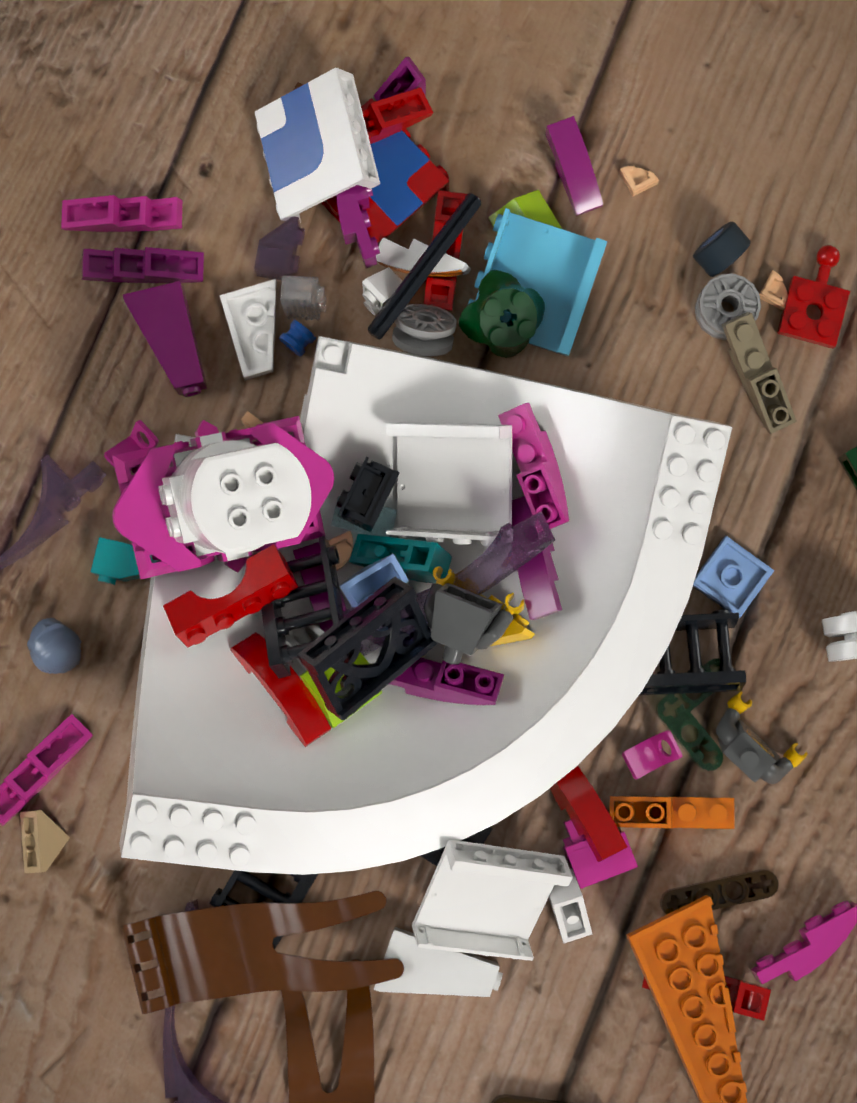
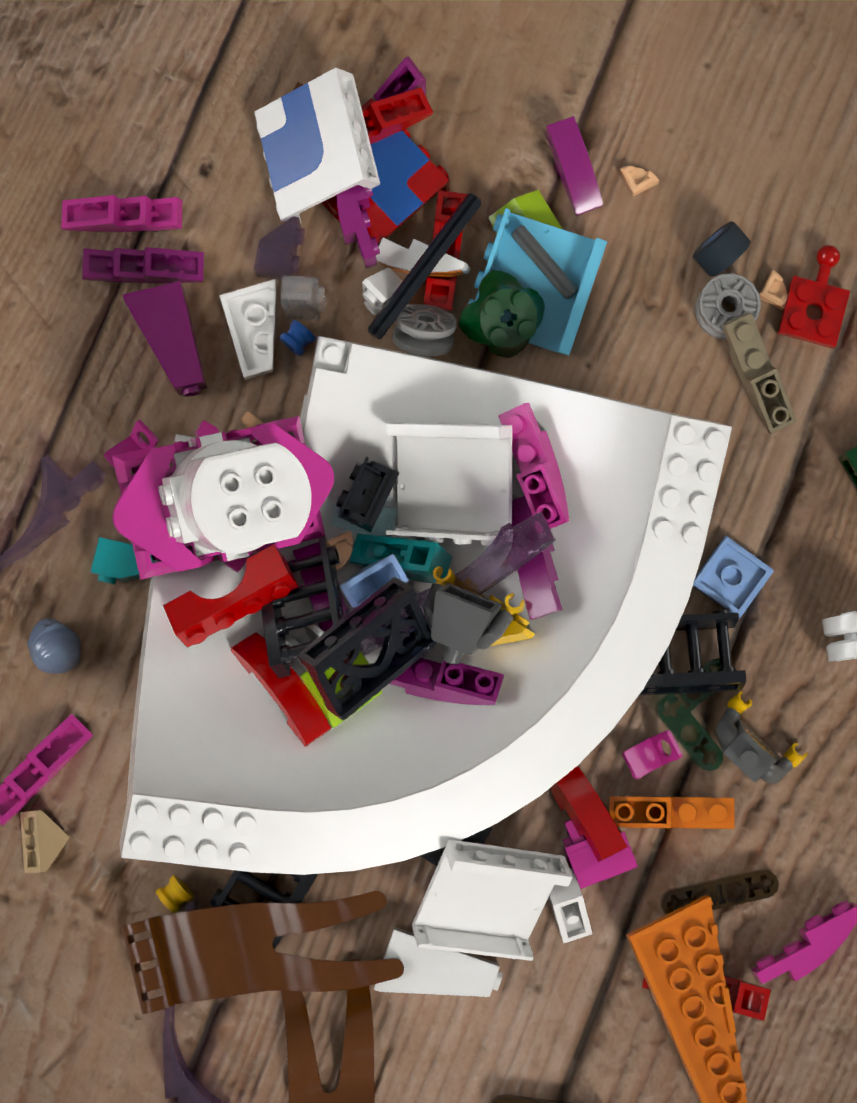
(174, 893): none -> yellow wheel
(544, 262): none -> dark grey axle

